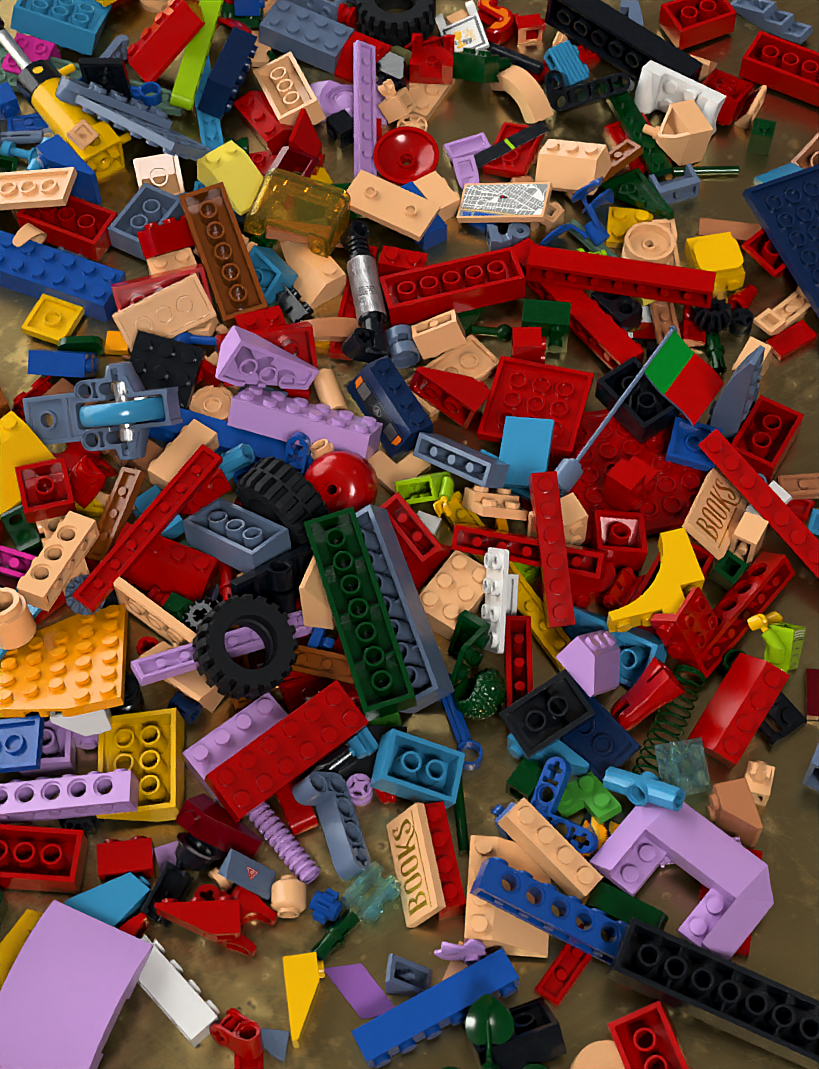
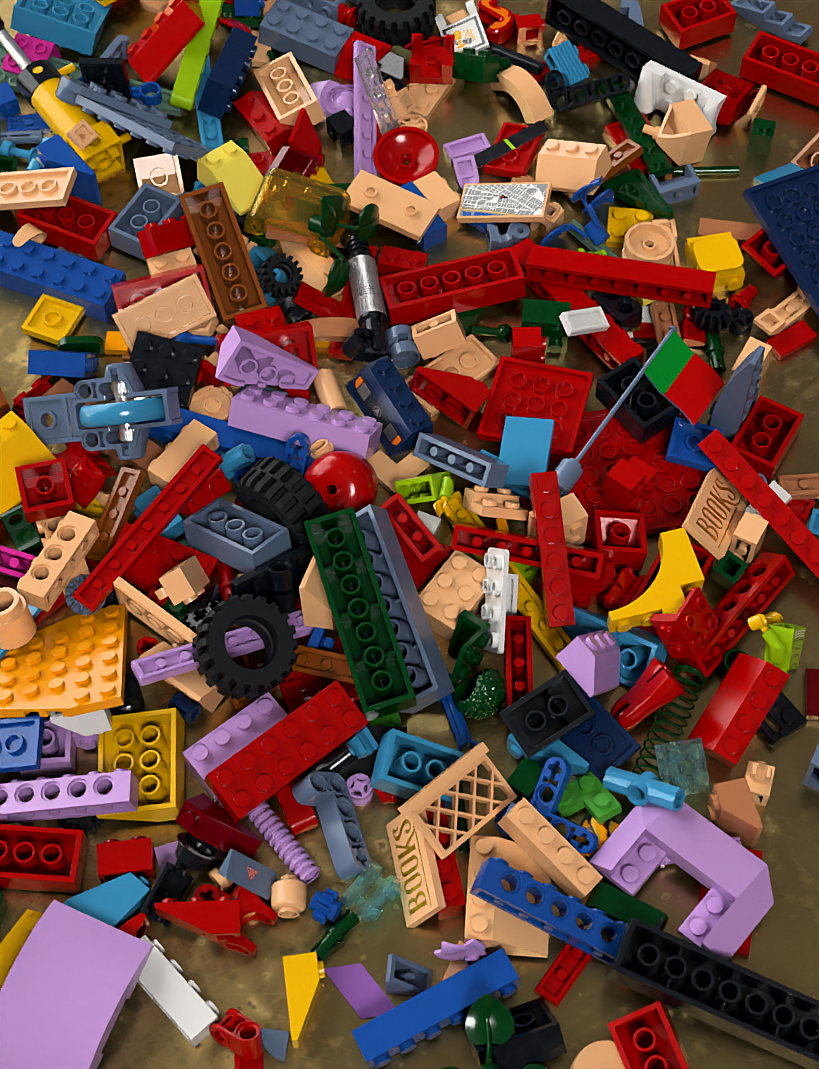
(183, 582): none -> light nougat brick
(272, 284): none -> black tyre
(316, 302): none -> red plate
(325, 225): none -> dark green plant
(376, 91): none -> clear tile
(440, 786): none -> light nougat fence
(584, 321): none -> white tile

